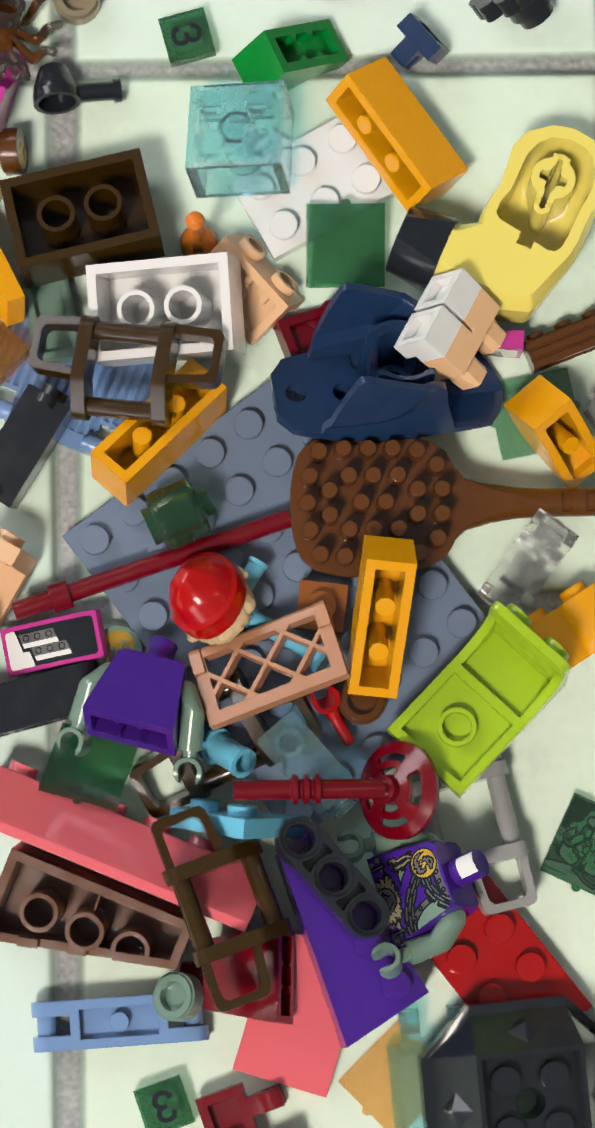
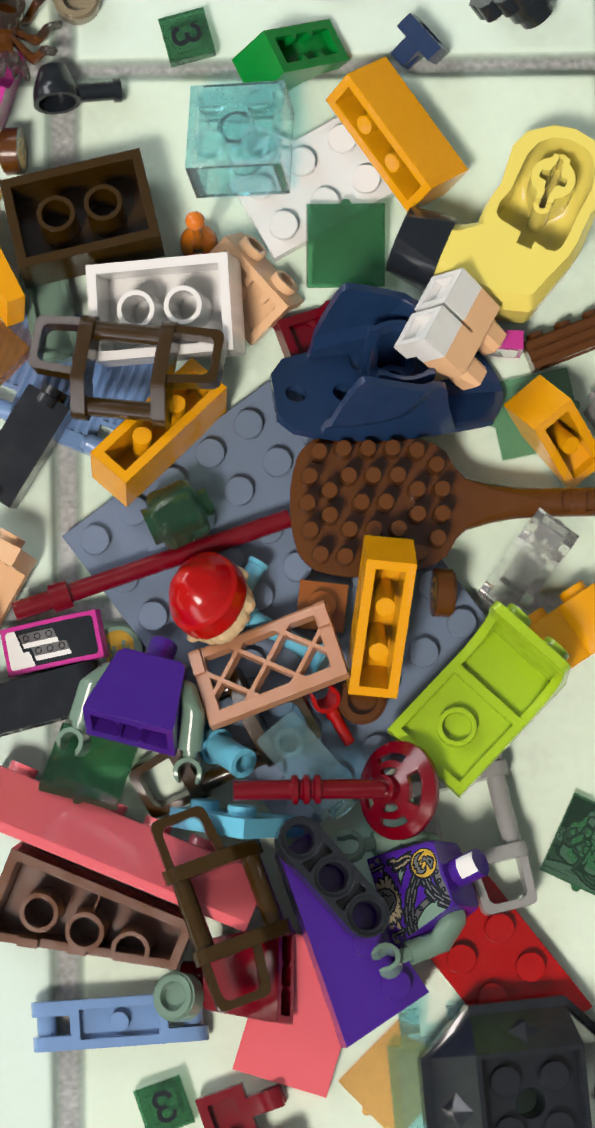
(443, 592): none -> reddish brown tile

